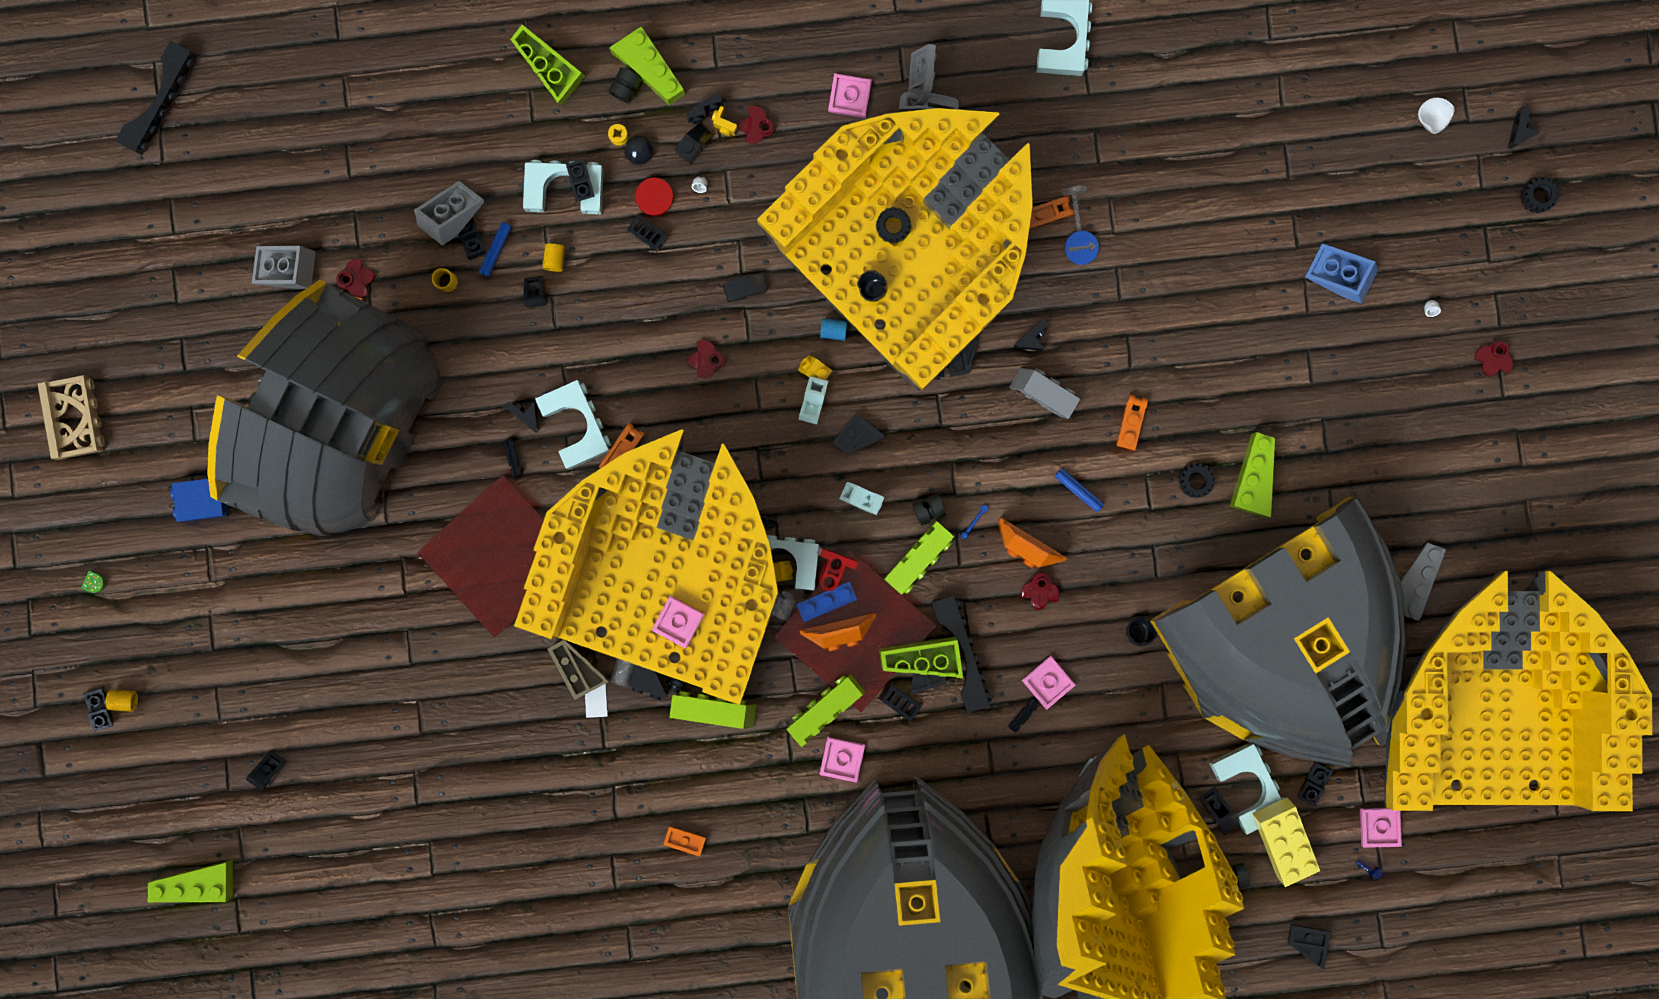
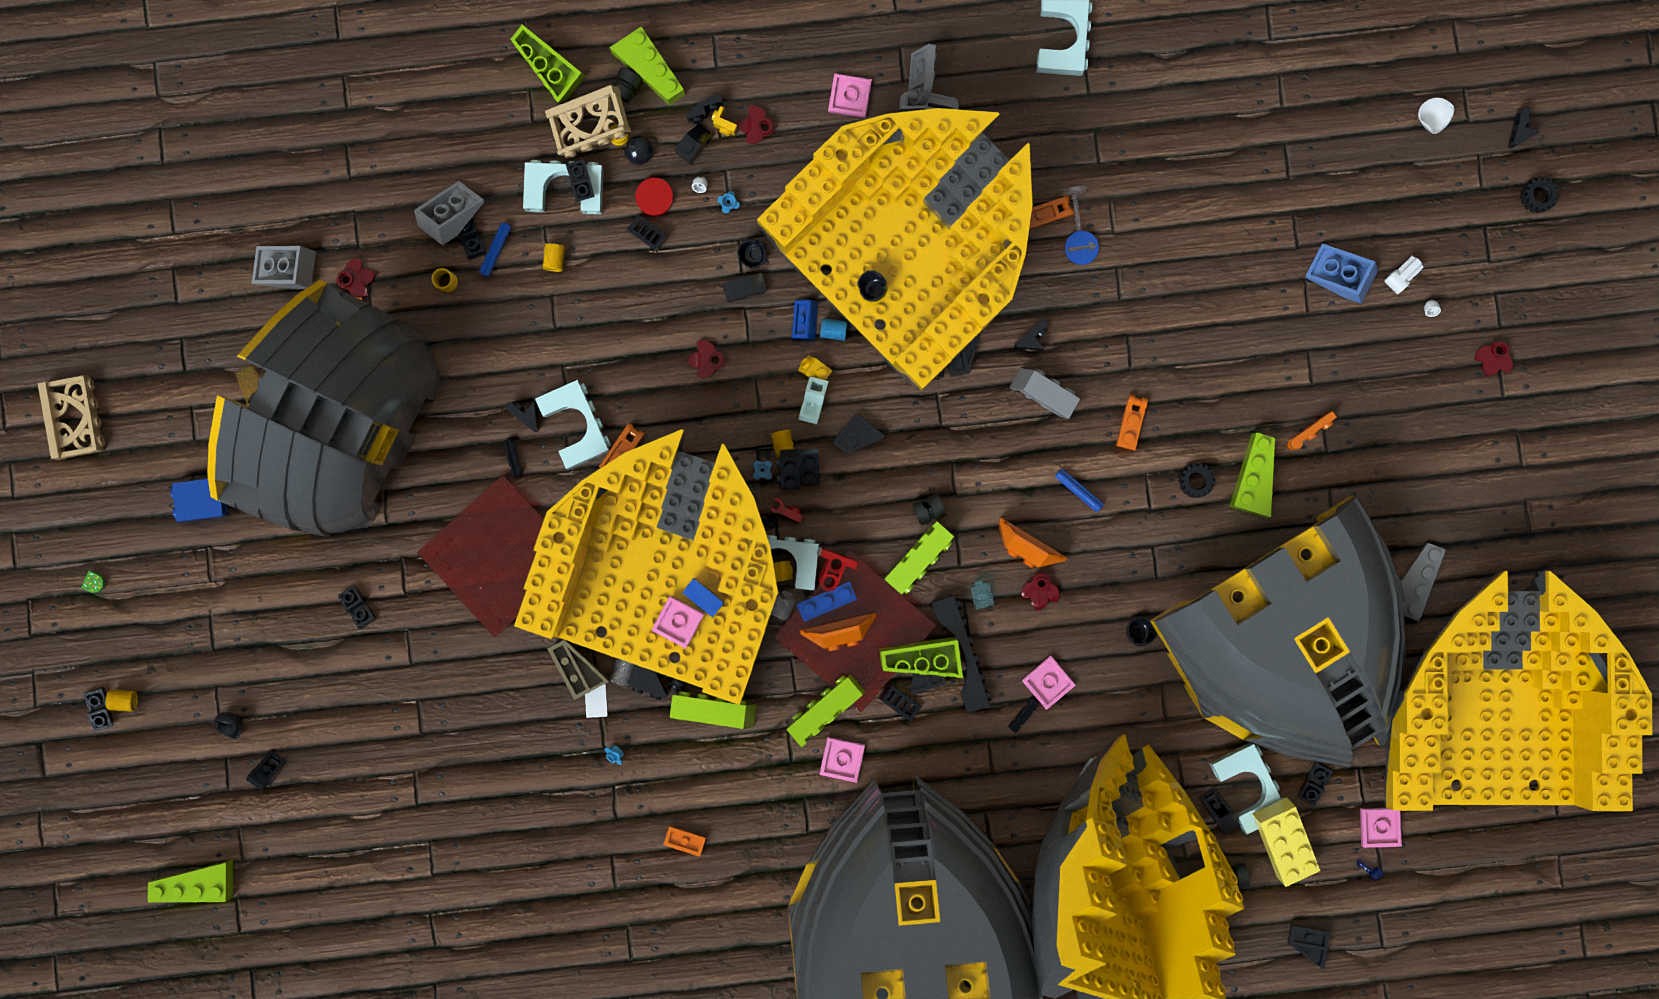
(138, 133): black arch -> none
(229, 724): none -> black hair
(248, 381): none -> clear yellow tile
(357, 607): none -> black slope
(534, 292): black slope -> none
(565, 111): none -> tan fence
(614, 754): none -> dark azure plate
(703, 597): none -> blue slope
(730, 196): none -> dark azure plate
(752, 253): none -> black hair
(758, 466): none -> dark azure plate
(782, 441): none -> yellow piece
(791, 513): none -> red plate
(797, 467): none -> black plate
(804, 319): none -> blue slope
(861, 498): light aqua brick -> none
(896, 213): black tyre -> none
(981, 595): none -> clear light blue bracket
(983, 509): blue hinge -> none
(1311, 431): none -> orange plate
(1400, 278): none -> white piece

